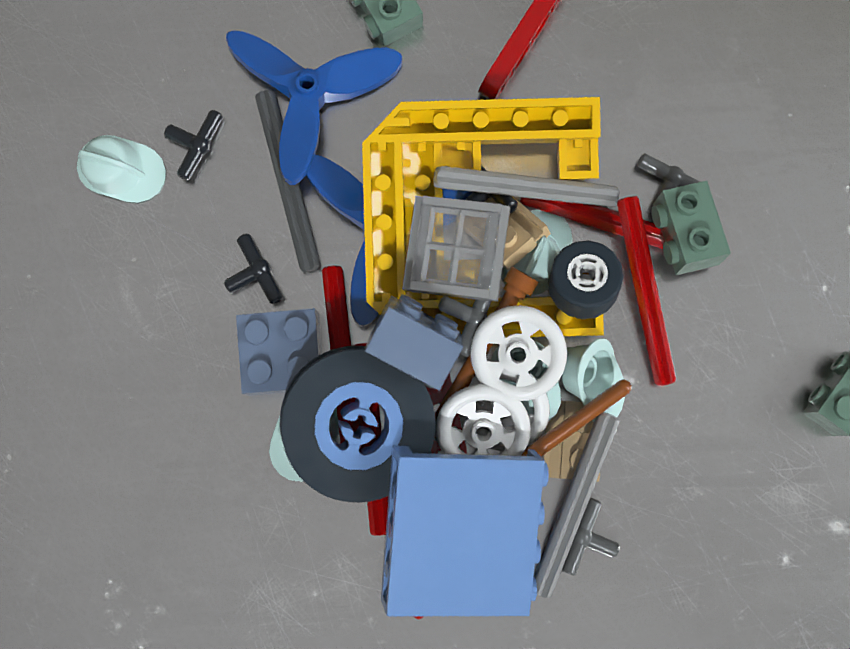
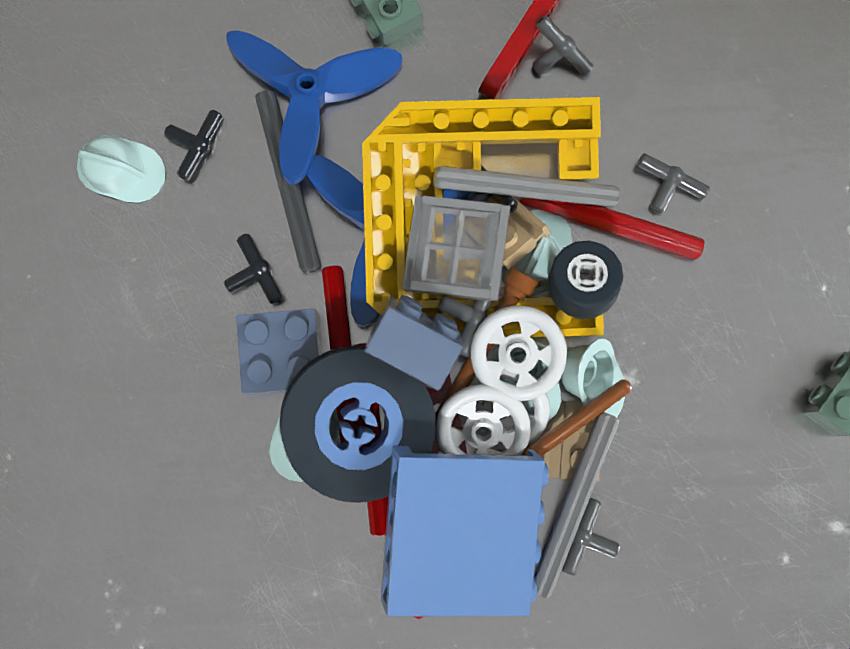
(562, 47): none -> dark grey piece
(646, 290): red axle -> none
(690, 228): sand green brick -> none

